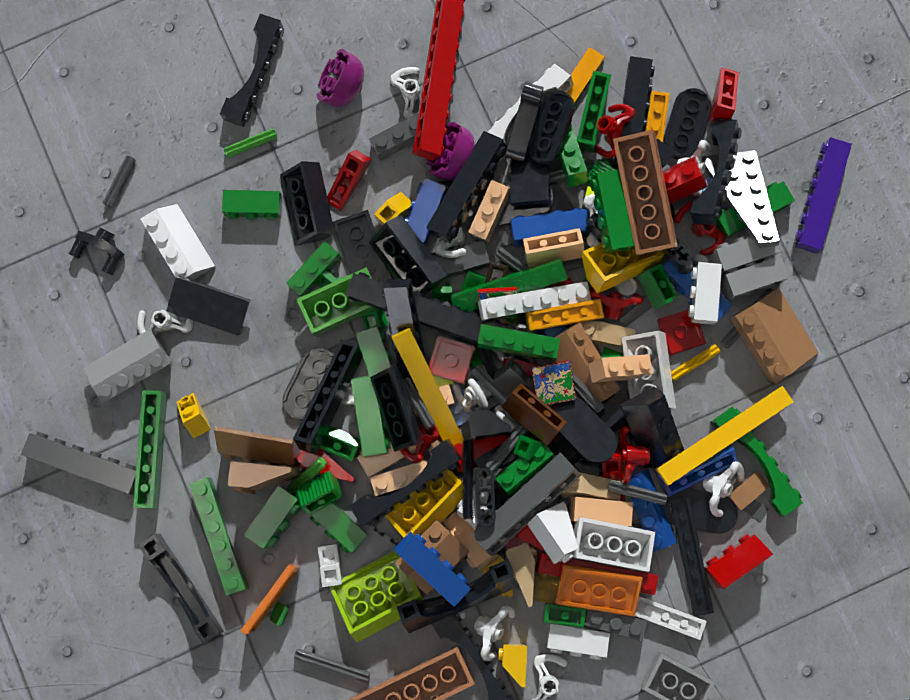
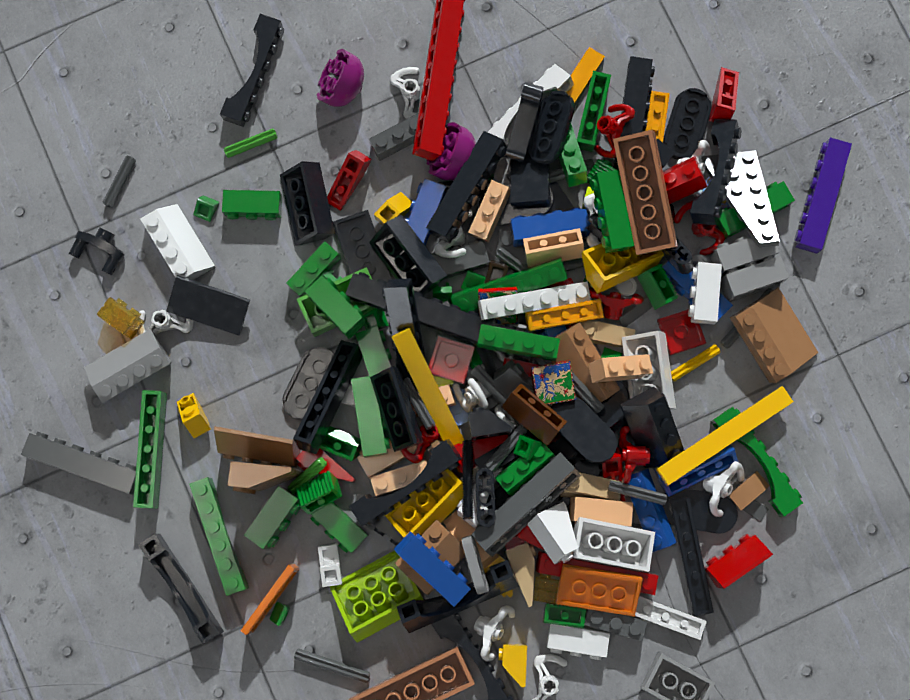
(120, 317): none -> clear yellow brick
(205, 208): none -> green slope
(336, 306): none -> green brick
(475, 564): none -> light grey beam

